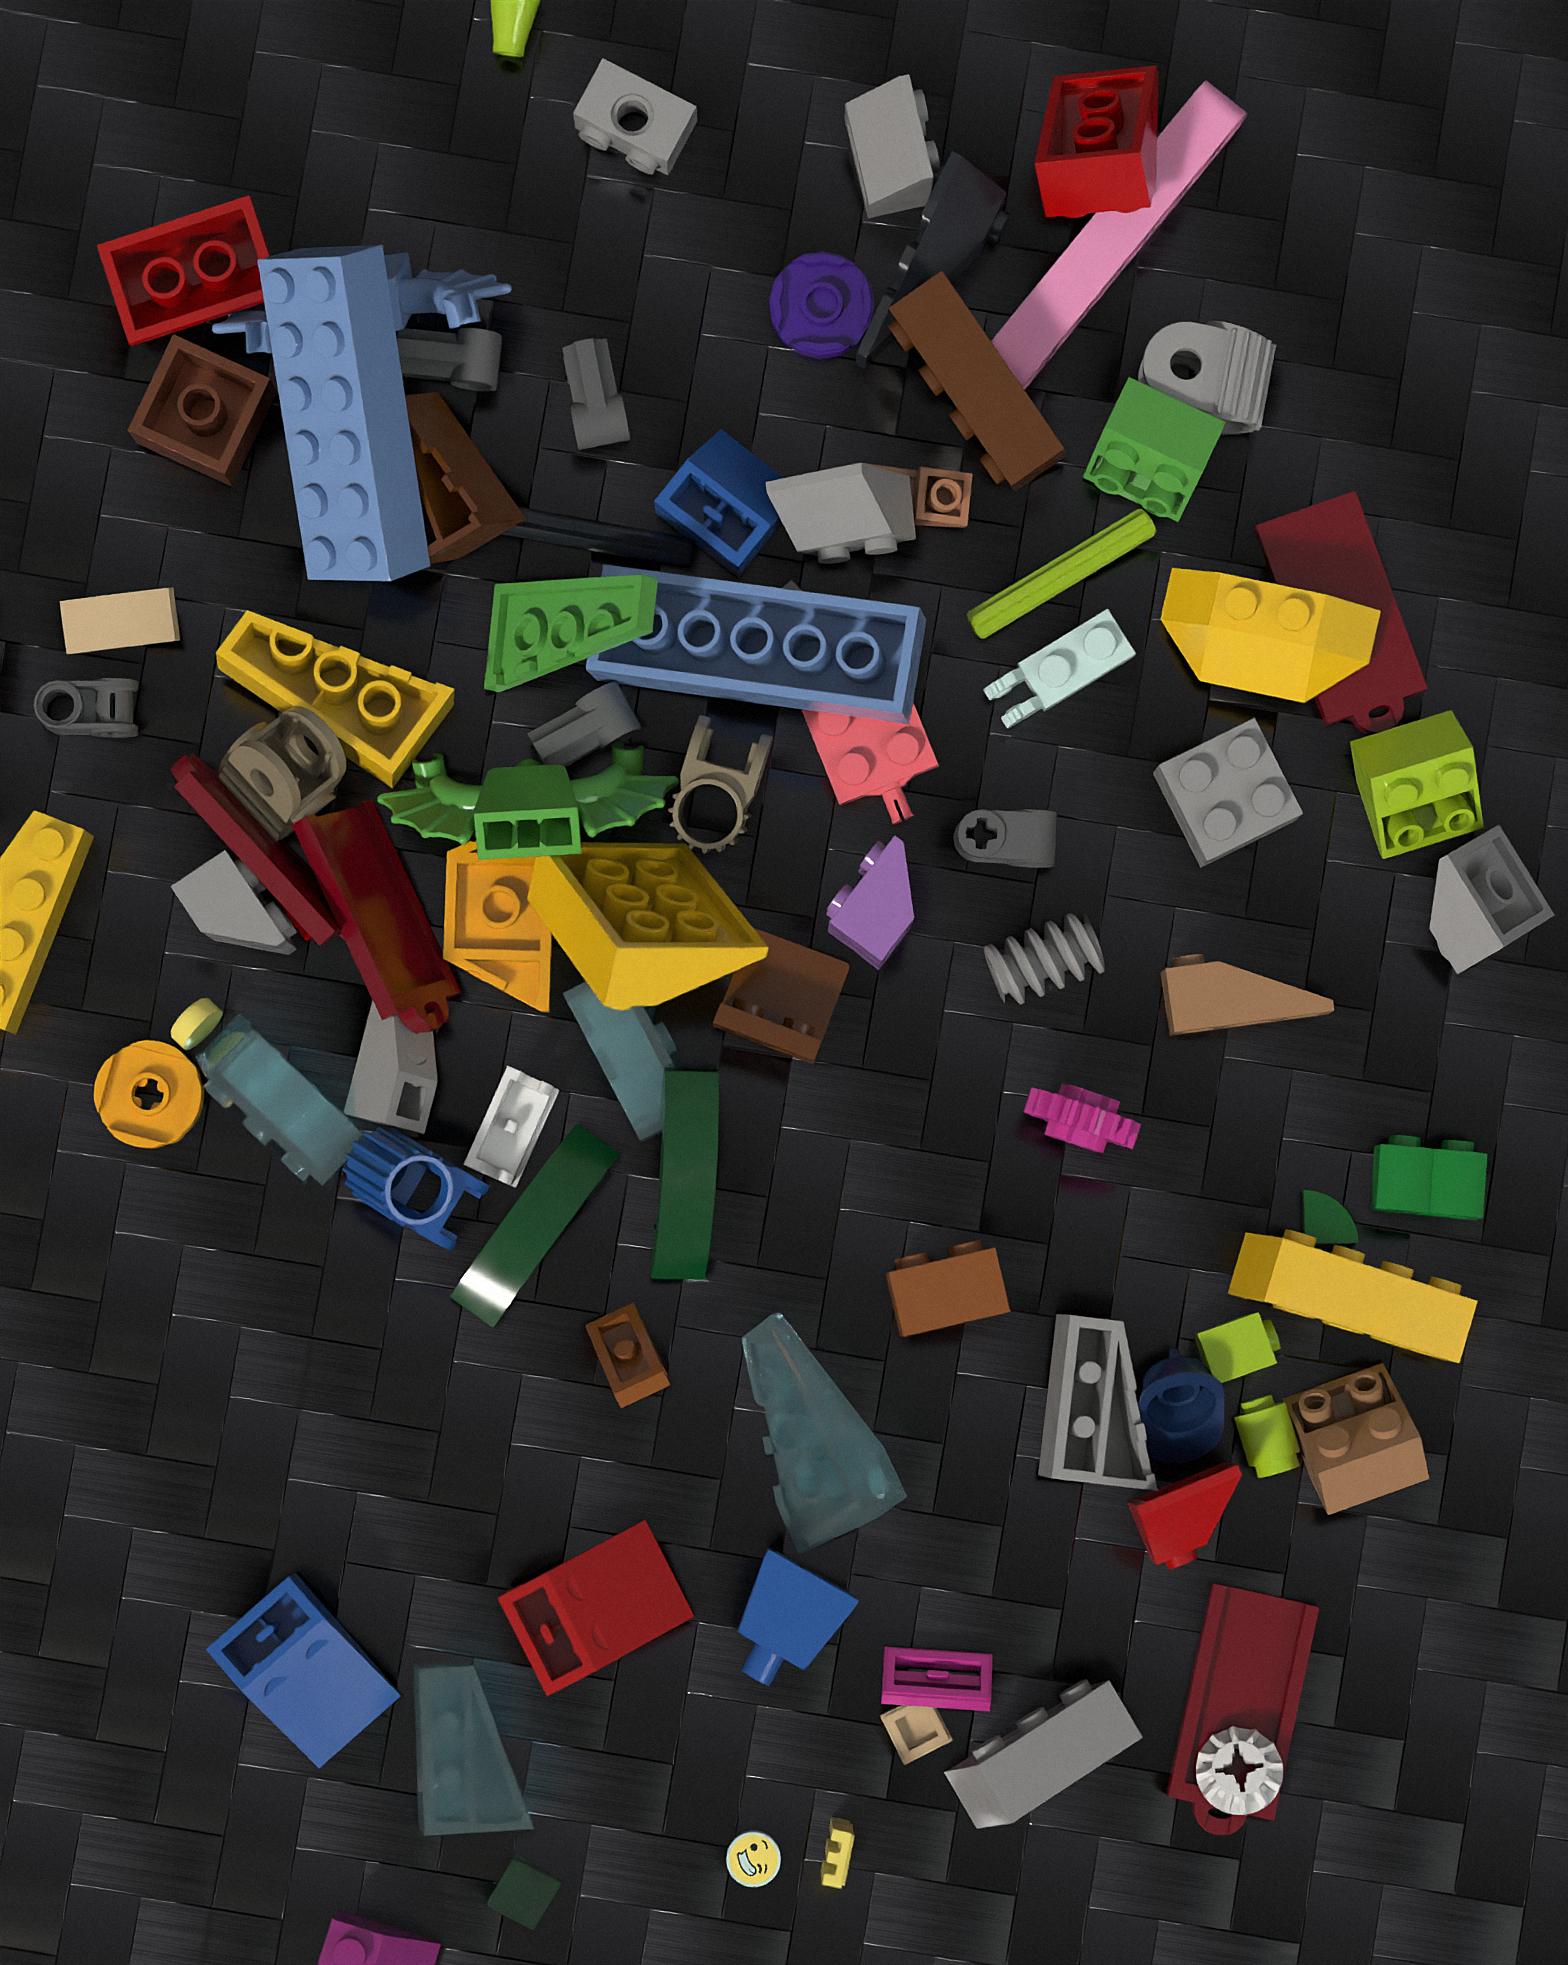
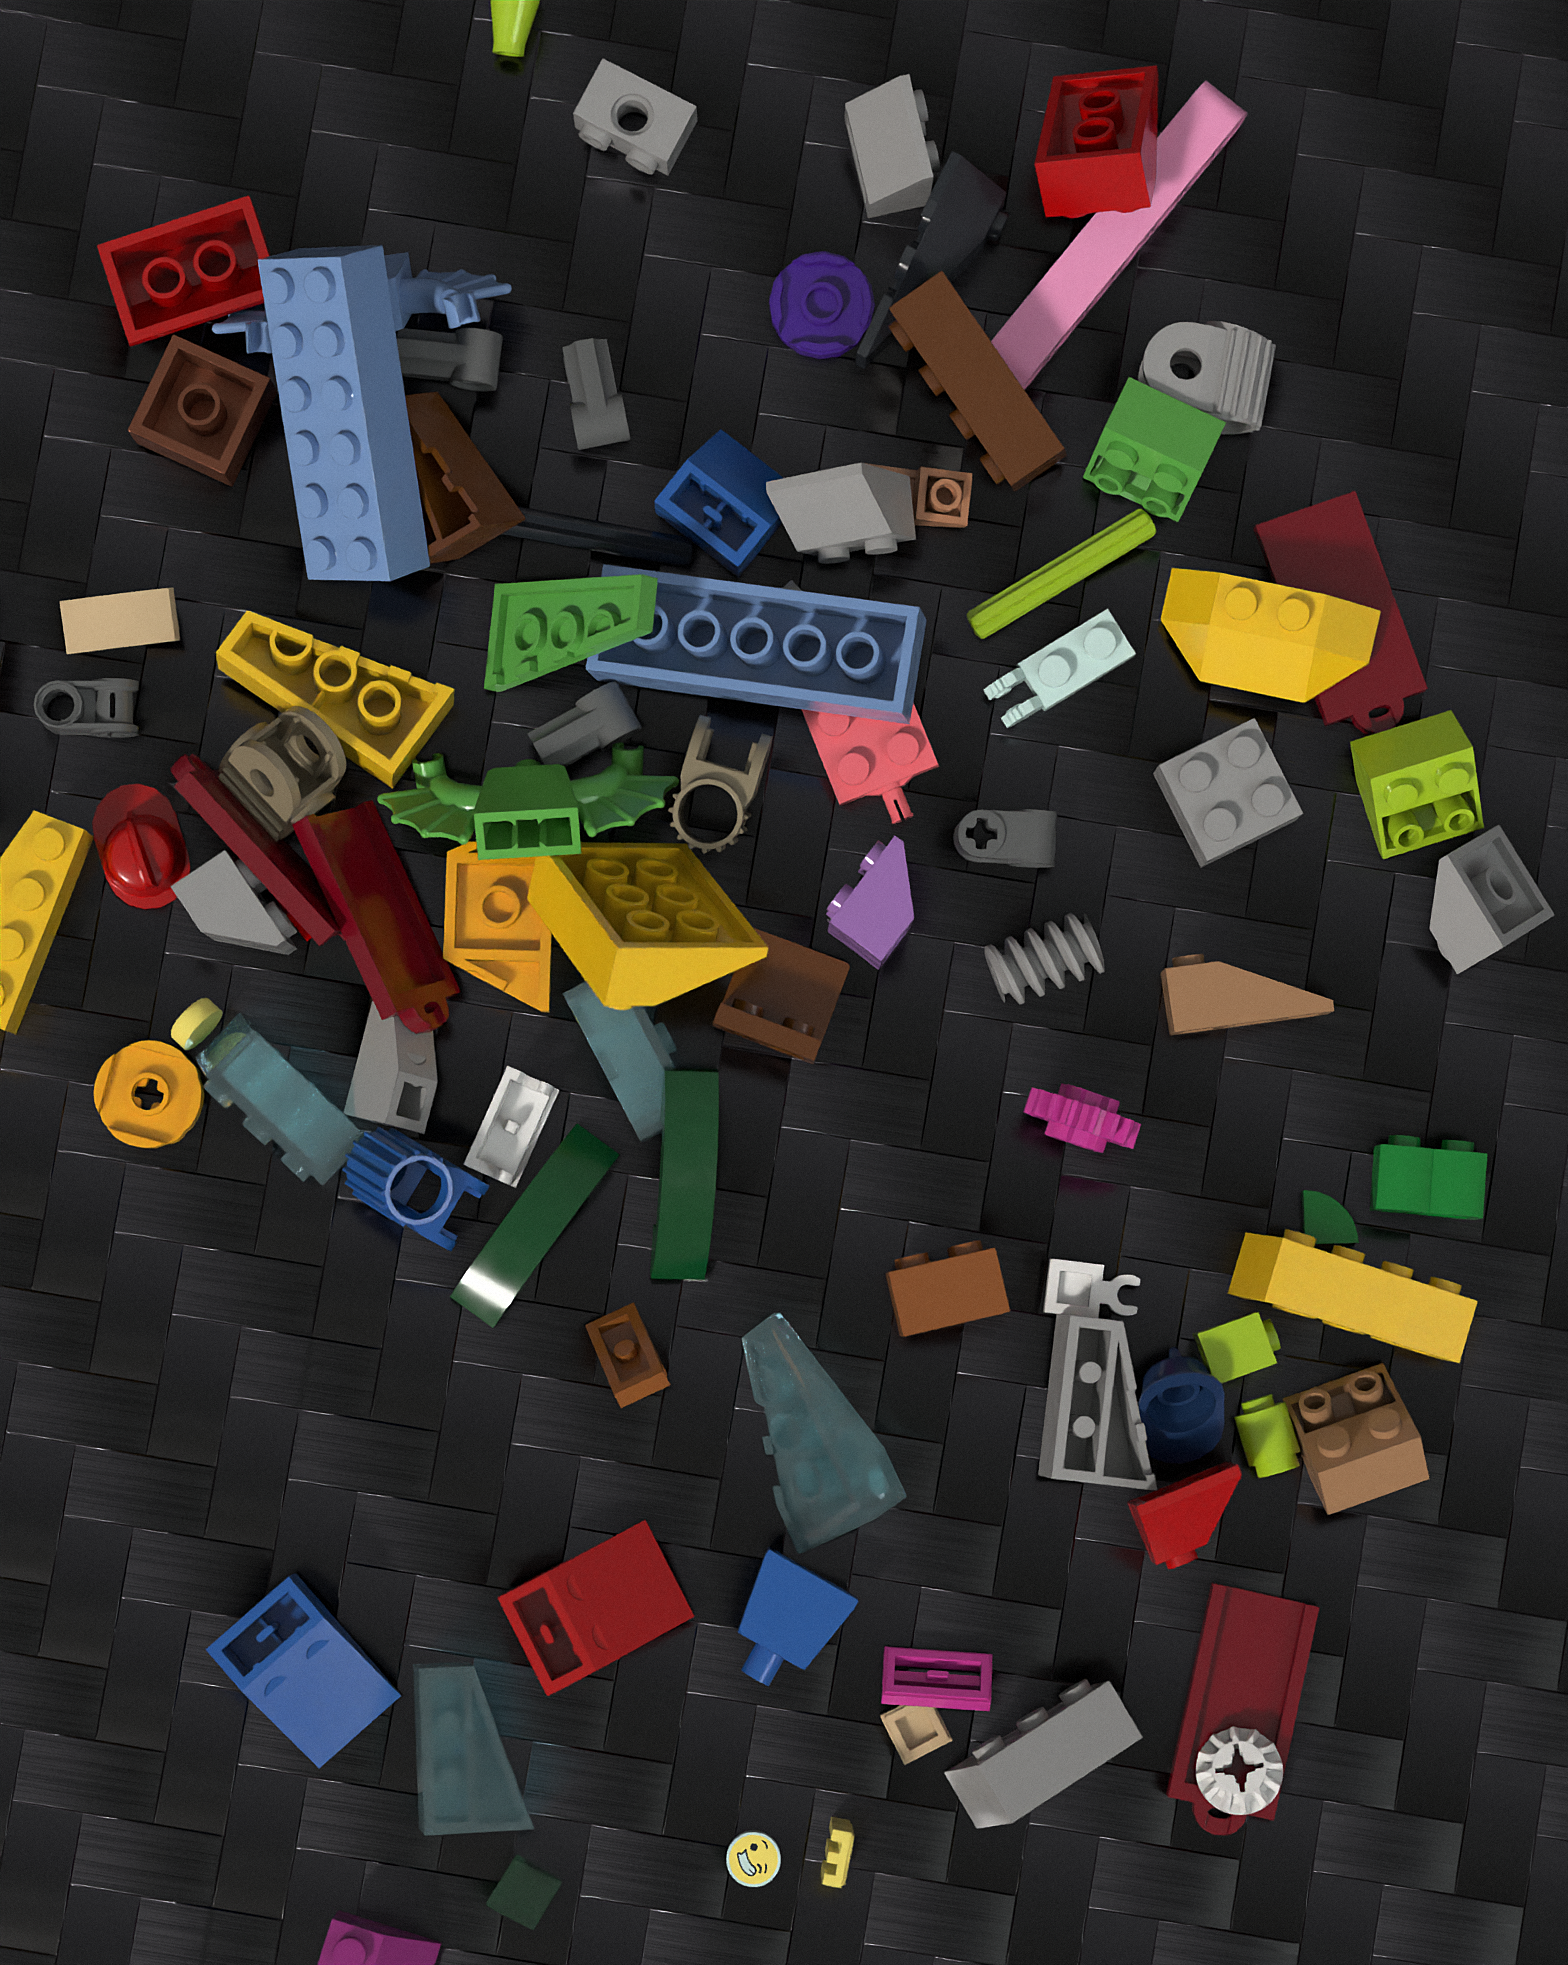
(140, 845): none -> red piece
(1079, 1289): none -> white plate

